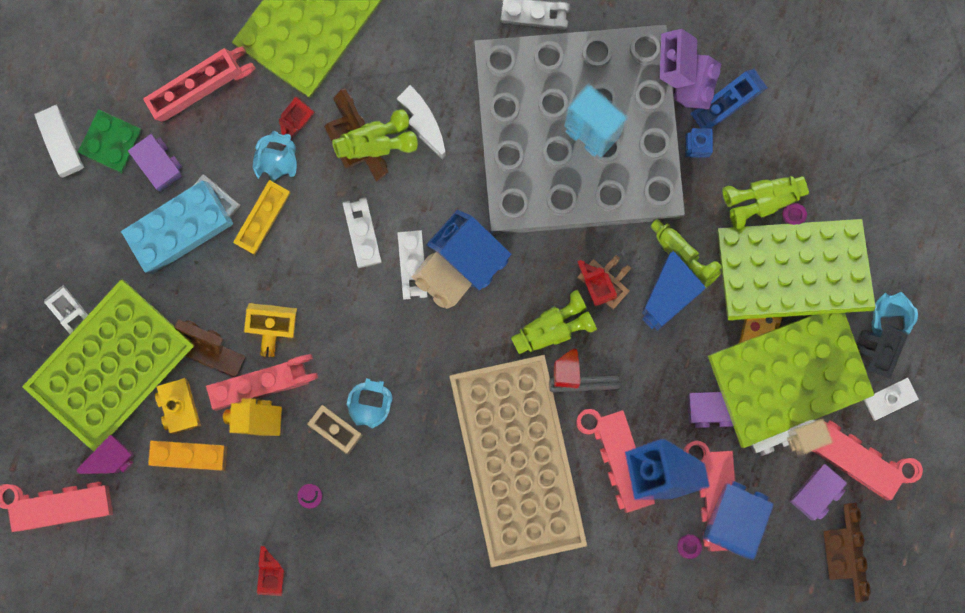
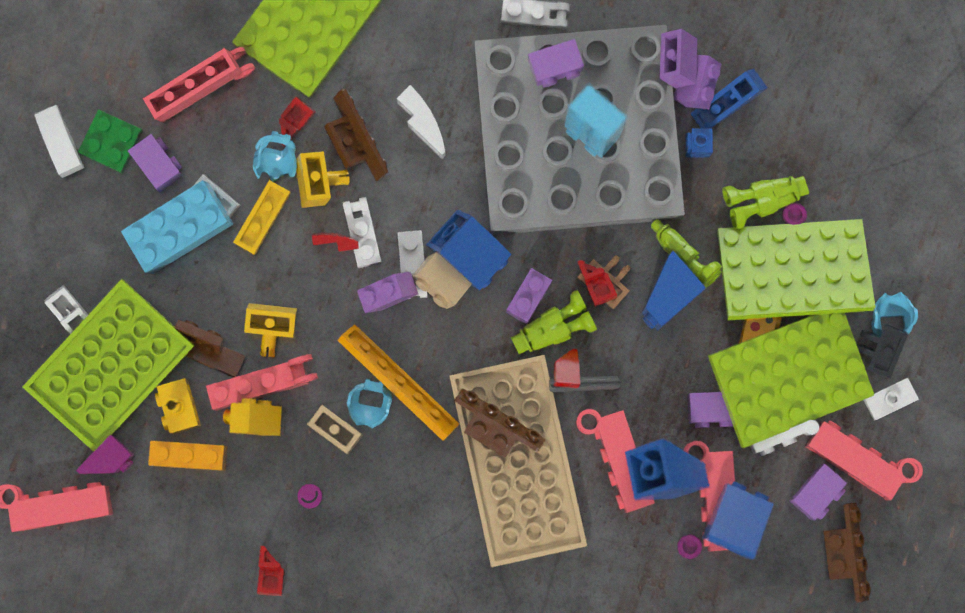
(315, 180): none -> yellow brick
(344, 242): none -> red slope
(371, 138): lime piece -> none
(387, 292): none -> medium lavender brick
(398, 382): none -> light orange plate
(494, 427): none -> reddish brown bracket
(529, 296): none -> medium lavender brick
(556, 63): none -> medium lavender brick
(809, 437): tan brick -> none

